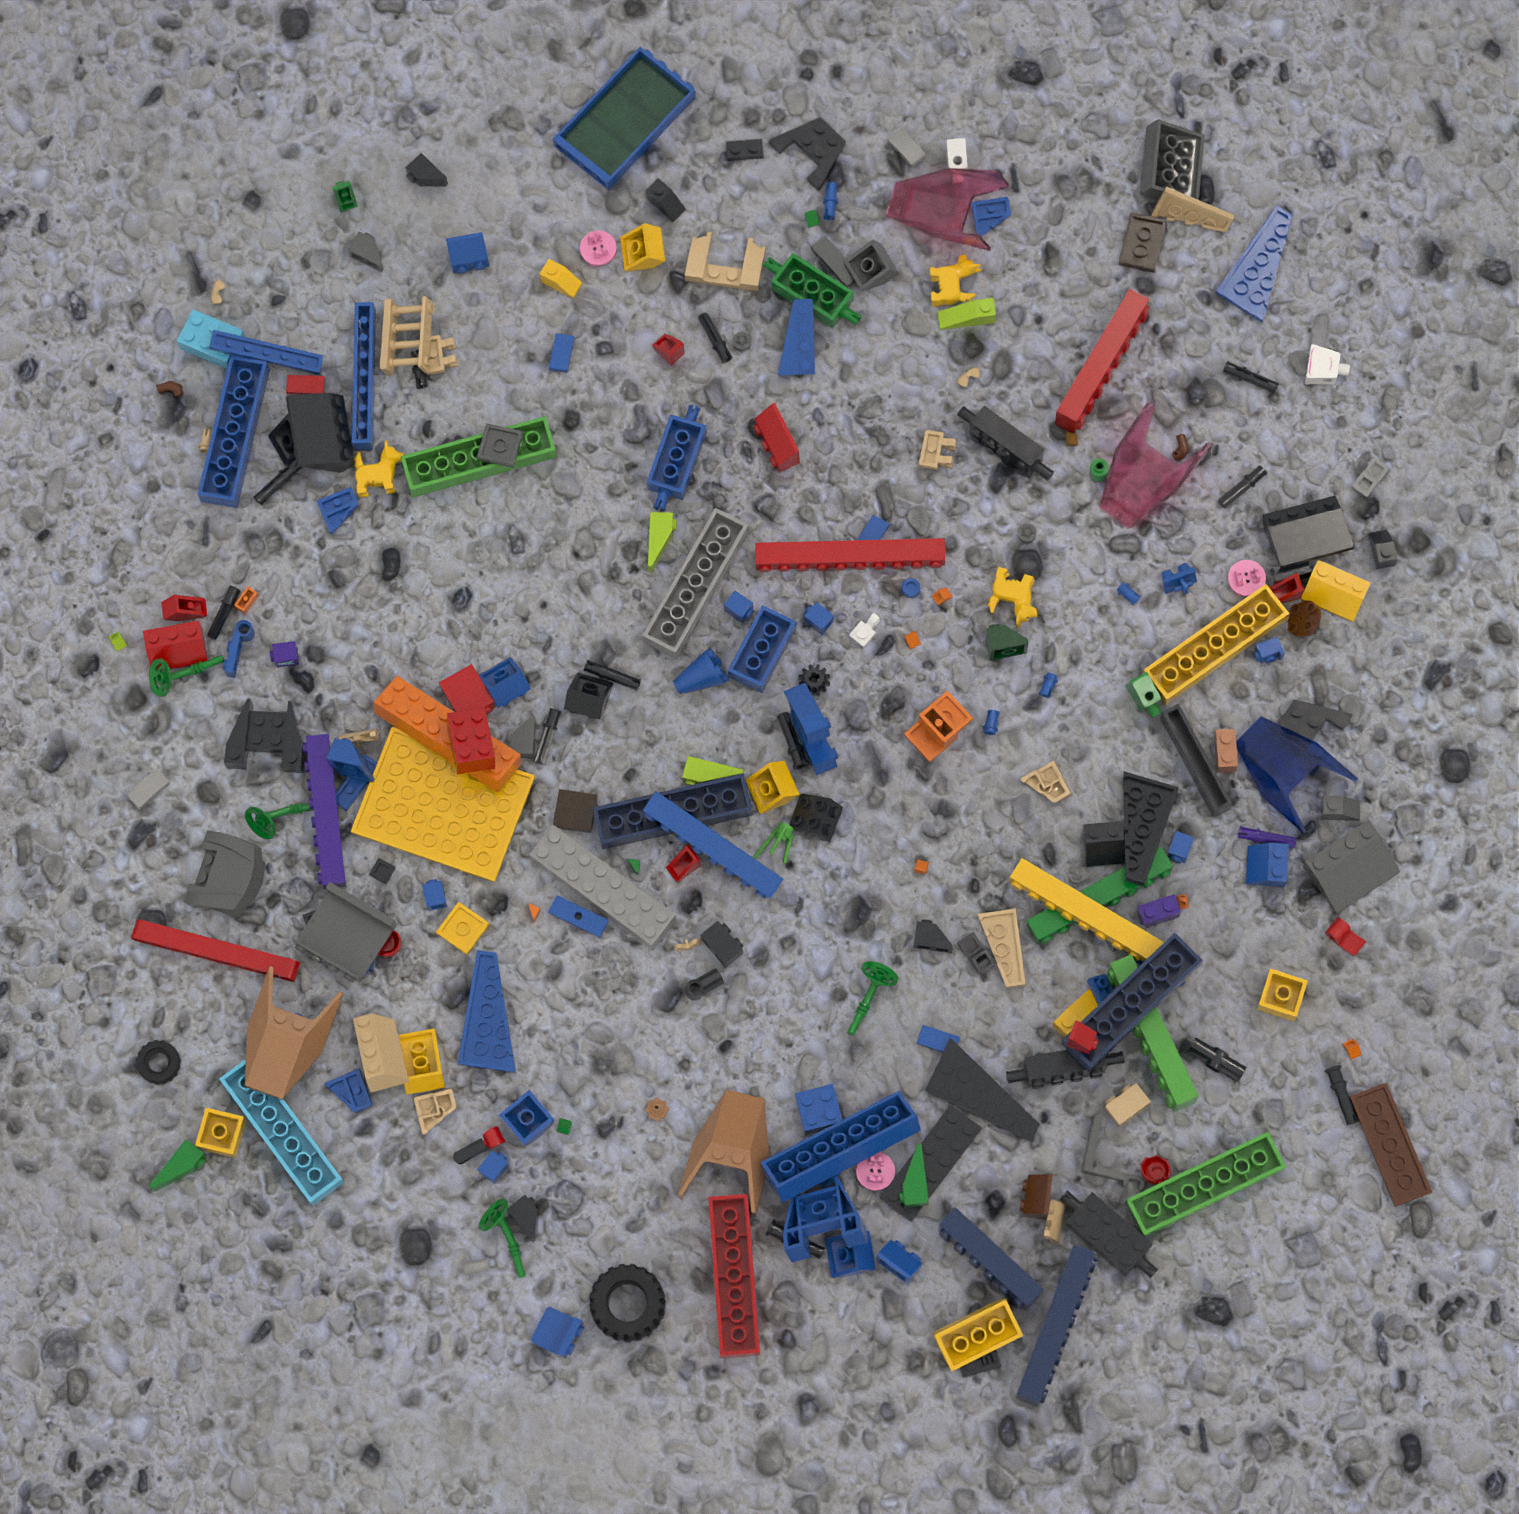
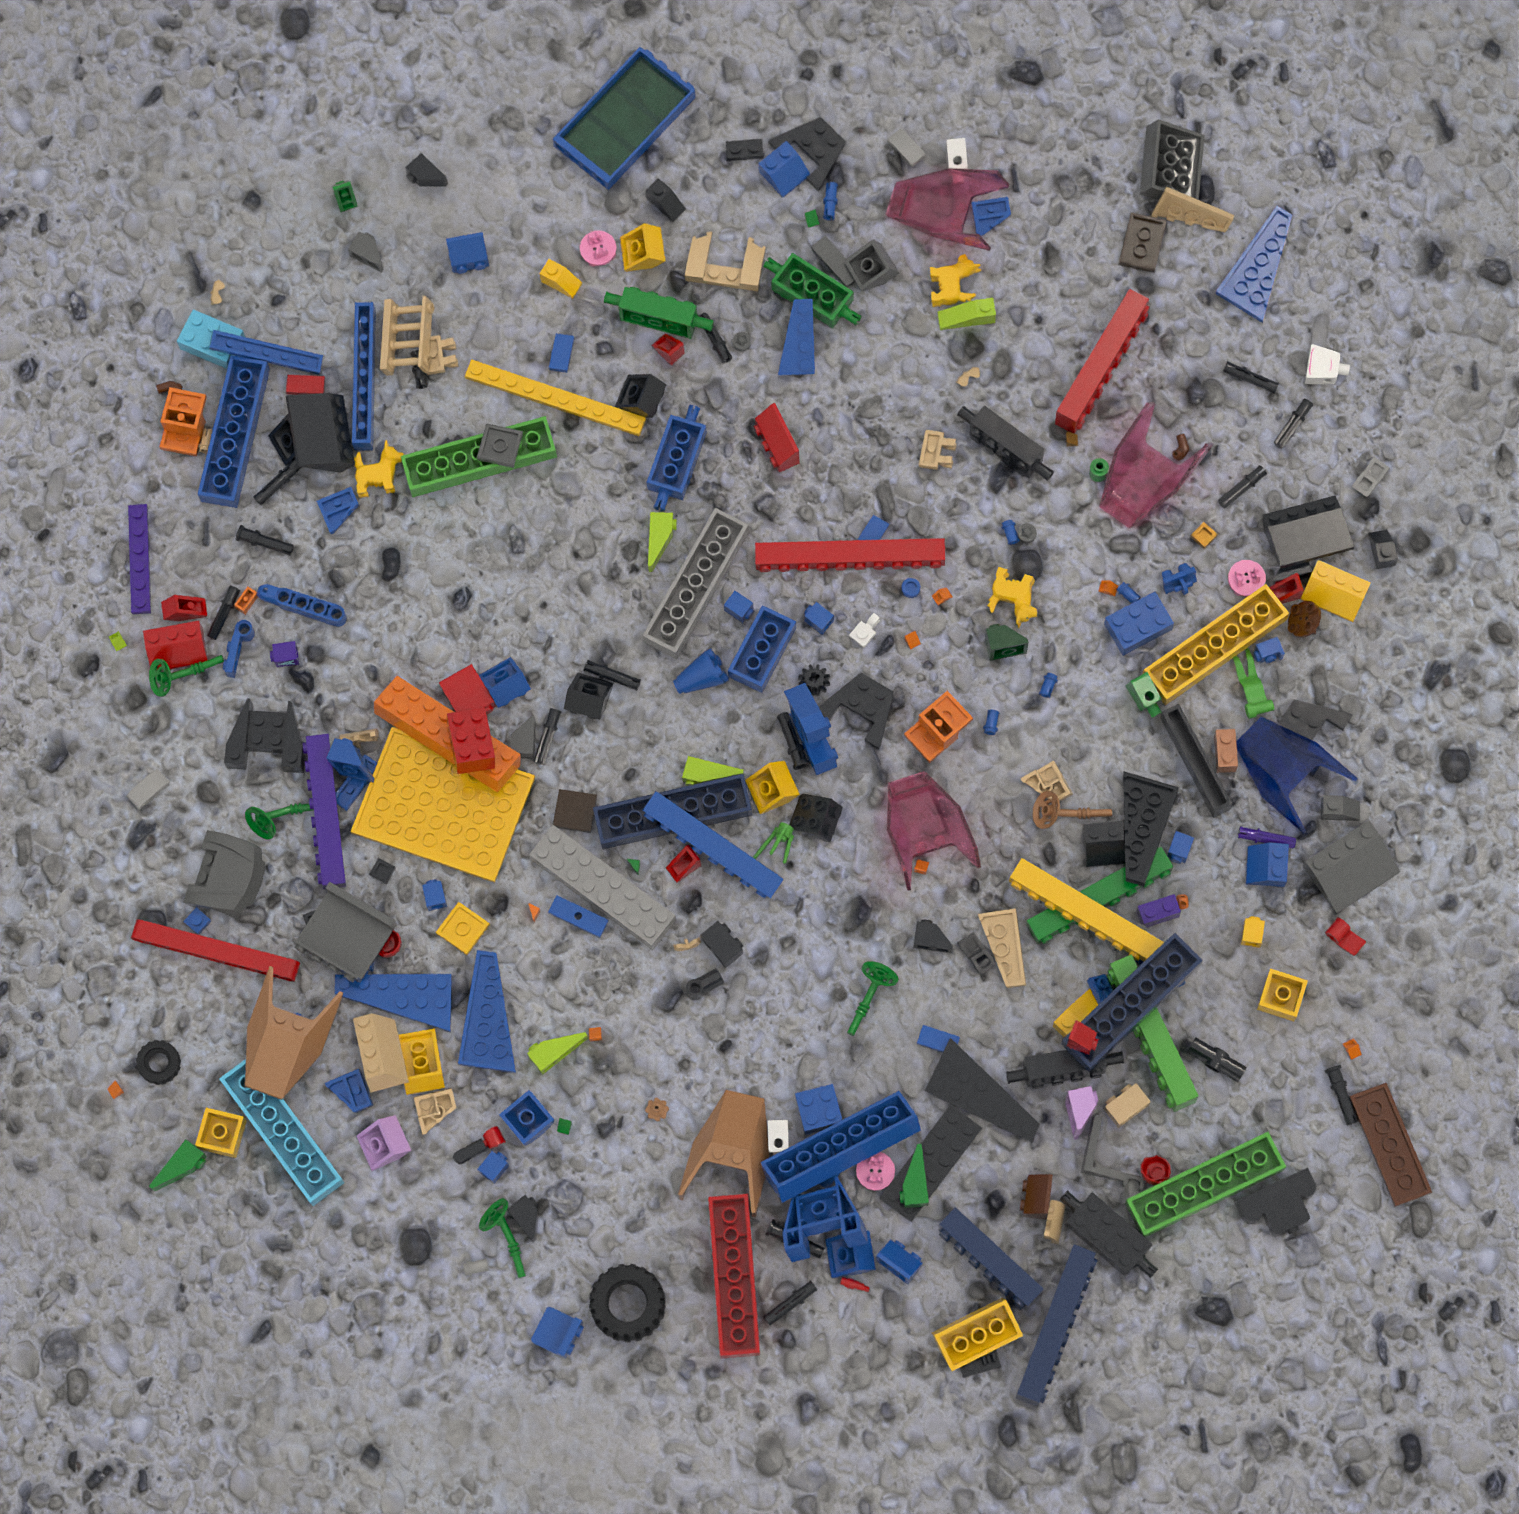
(115, 1089): none -> orange piece
(139, 559): none -> dark purple plate
(183, 421): none -> orange bracket
(197, 921): none -> blue plate
(256, 538): none -> black pin
(273, 595): none -> blue piece
(383, 1142): none -> lavender slope
(411, 996): none -> blue wing
(552, 1051): none -> lime slope
(555, 398): none -> yellow plate
(595, 1034): none -> orange piece
(641, 394): none -> black slope
(658, 312): none -> green brick
(776, 1130): none -> white torso
(783, 169): none -> blue slope
(809, 1288): none -> black pin
(854, 1284): none -> red piece
(867, 700): none -> black wing
(925, 820): none -> clear pink windscreen
(1010, 532): none -> blue pin
(1053, 811): none -> medium nougat dish
(1080, 1108): none -> lavender slope
(1108, 587): none -> orange piece
(1138, 623): none -> blue brick
(1204, 535): none -> pearl gold plate
(1252, 932): none -> yellow brick
(1253, 688): none -> bright green flag
(1280, 1203): none -> black brick
(1296, 418): none -> black axle

